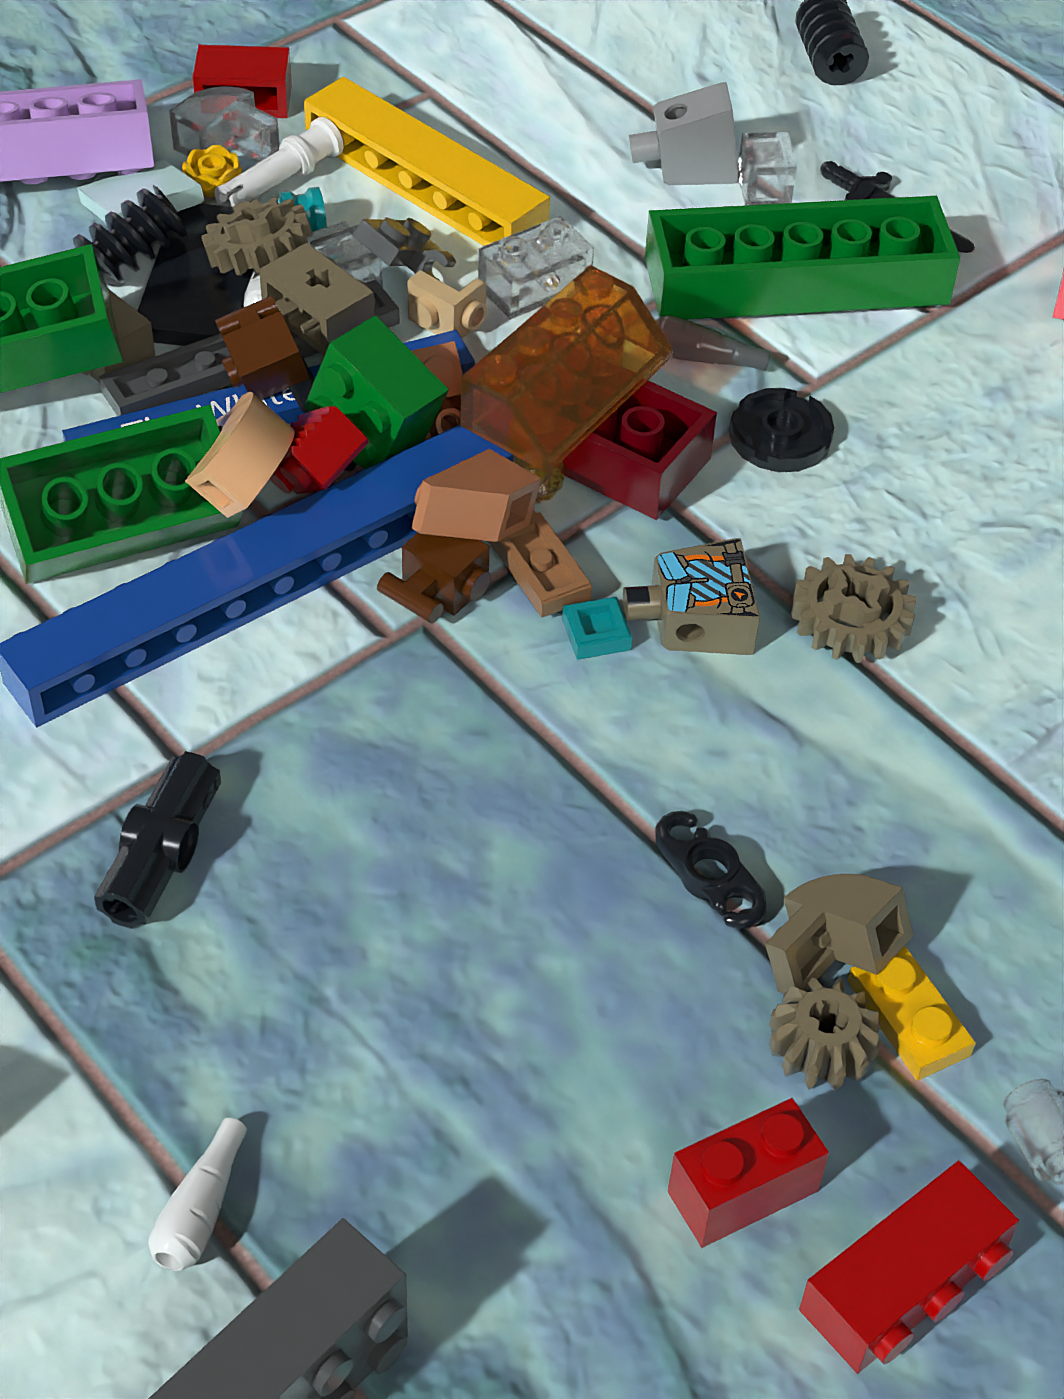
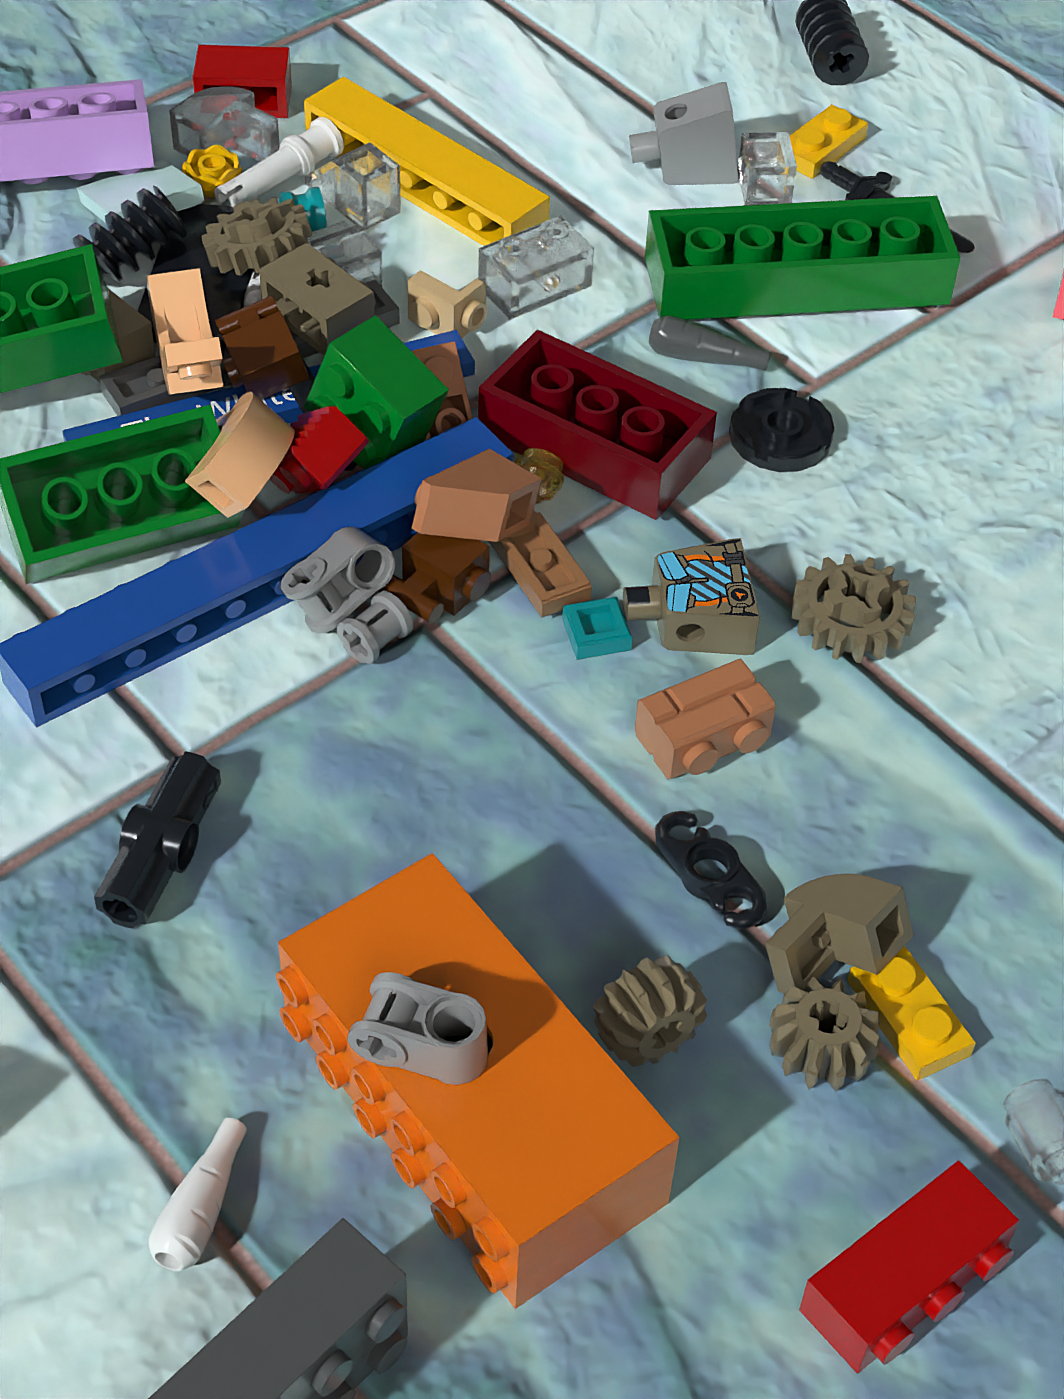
(183, 332): none -> light nougat arch
(336, 580): none -> light grey piece
(360, 185): none -> clear slope
(375, 627): none -> light grey bush
(402, 244): dark grey plate -> none
(410, 1025): none -> light grey piece
(532, 1155): none -> orange piece
(564, 370): clear orange slope -> none
(650, 1011): none -> dark tan gear
(705, 719): none -> nougat brick
(747, 1172): red brick -> none
(826, 139): none -> yellow plate

